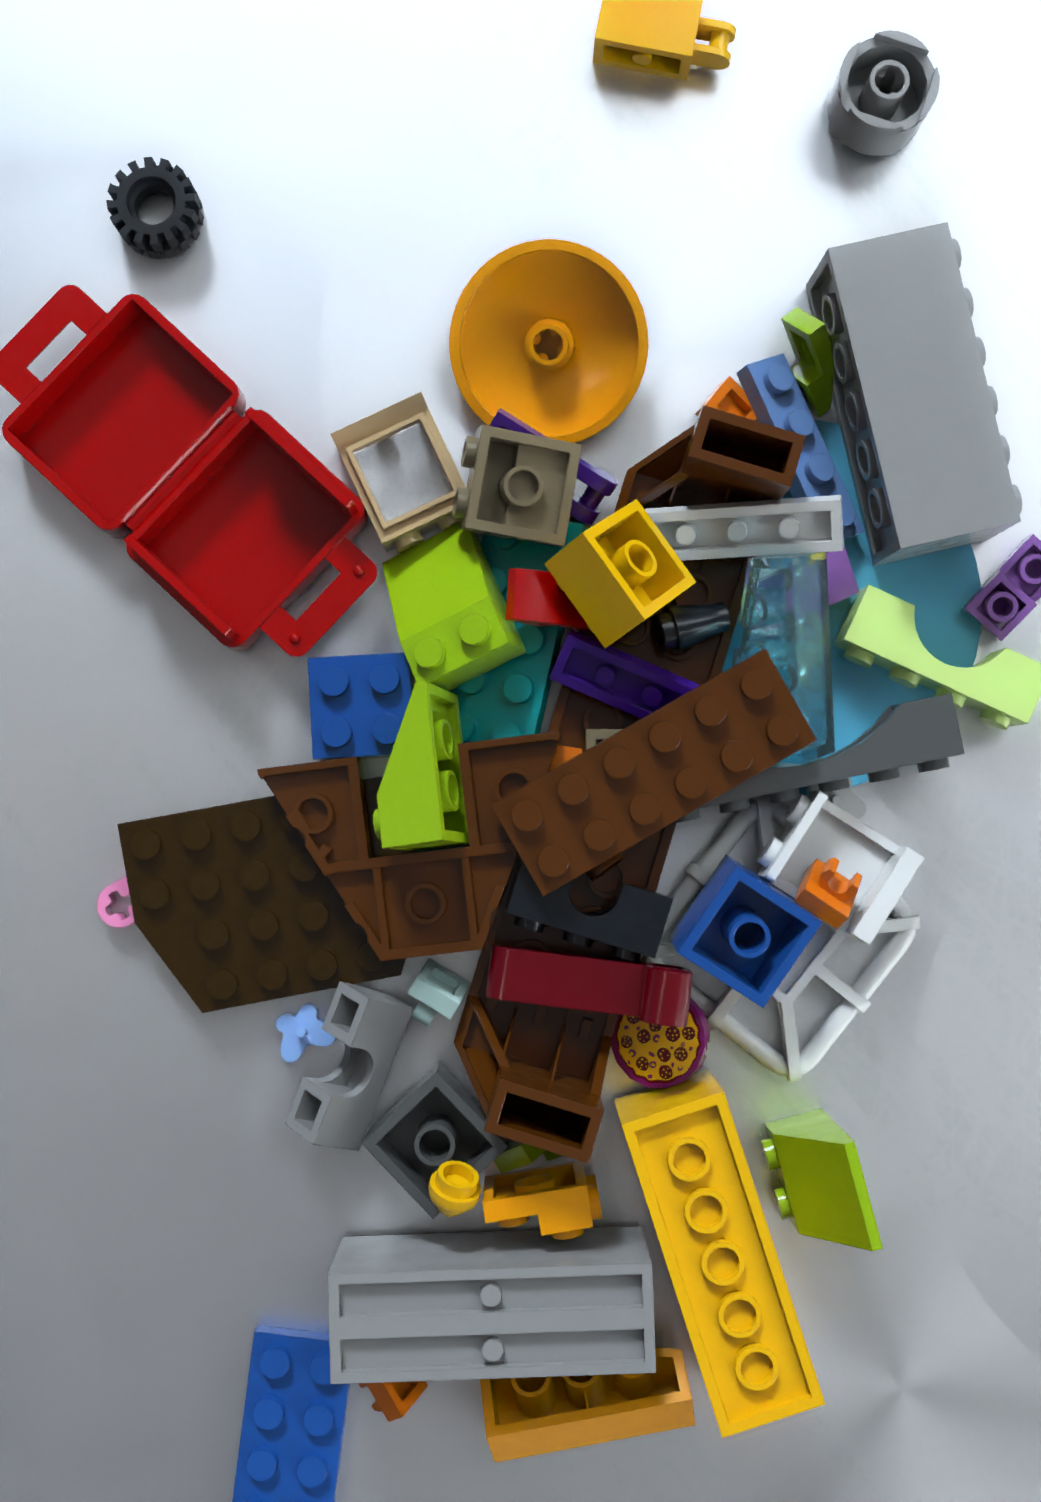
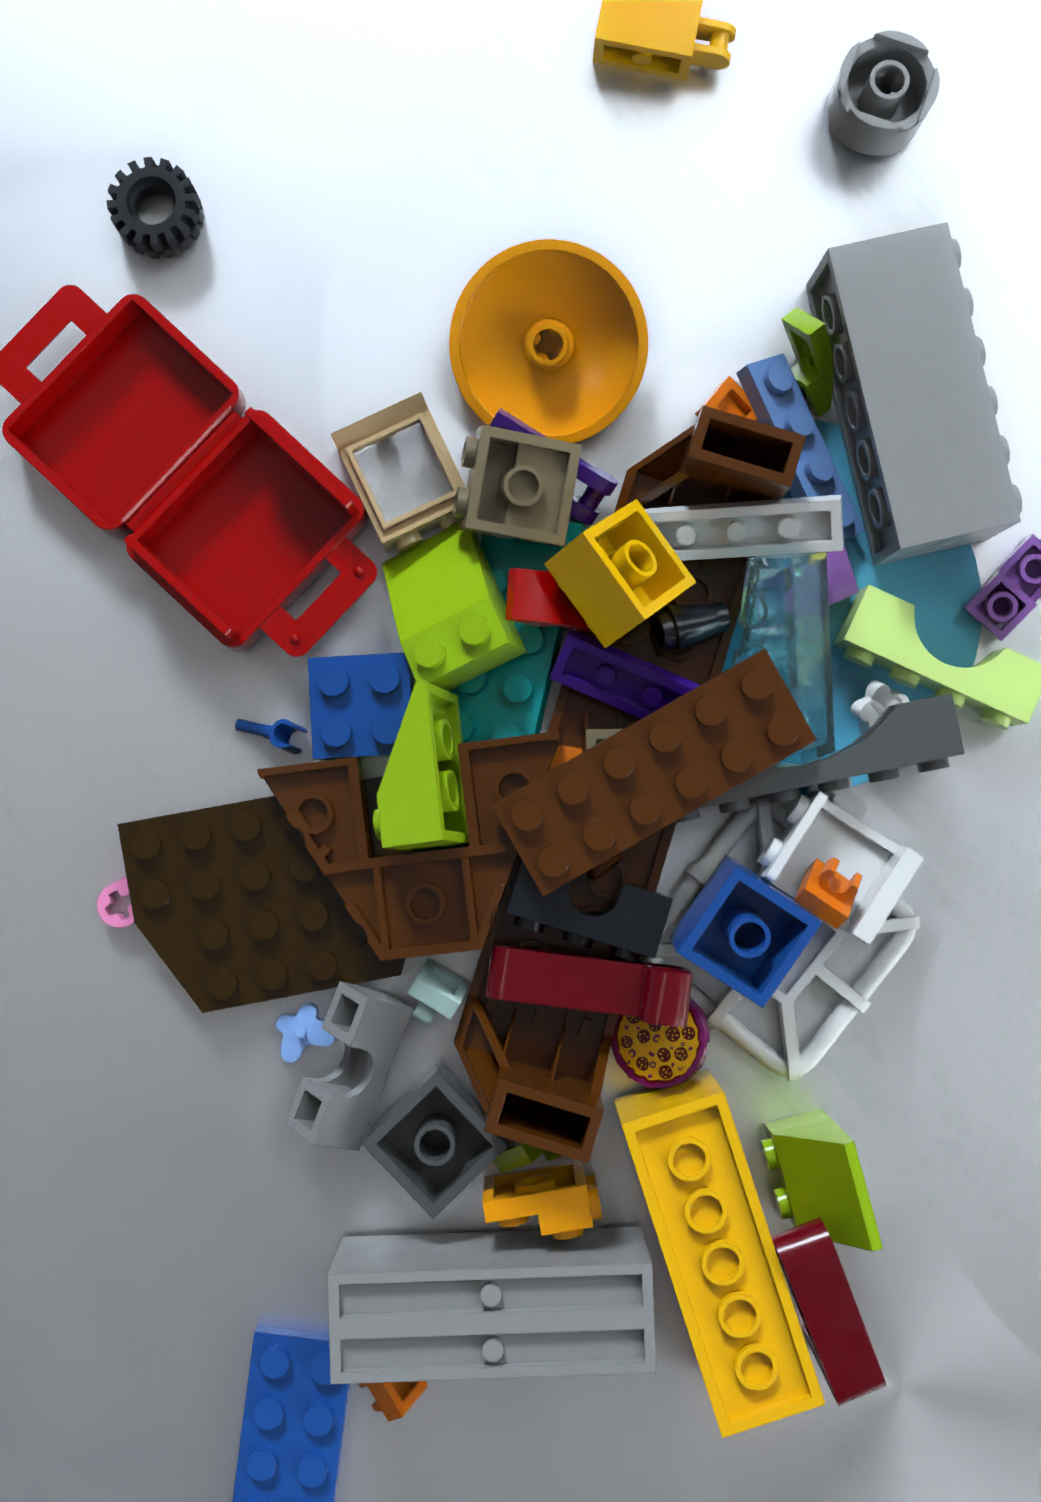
(278, 733): none -> blue hand
(454, 1188): yellow plate -> none
(576, 1411): light orange wedge -> none
(828, 1311): none -> dark red beam
(876, 700): none -> white piece

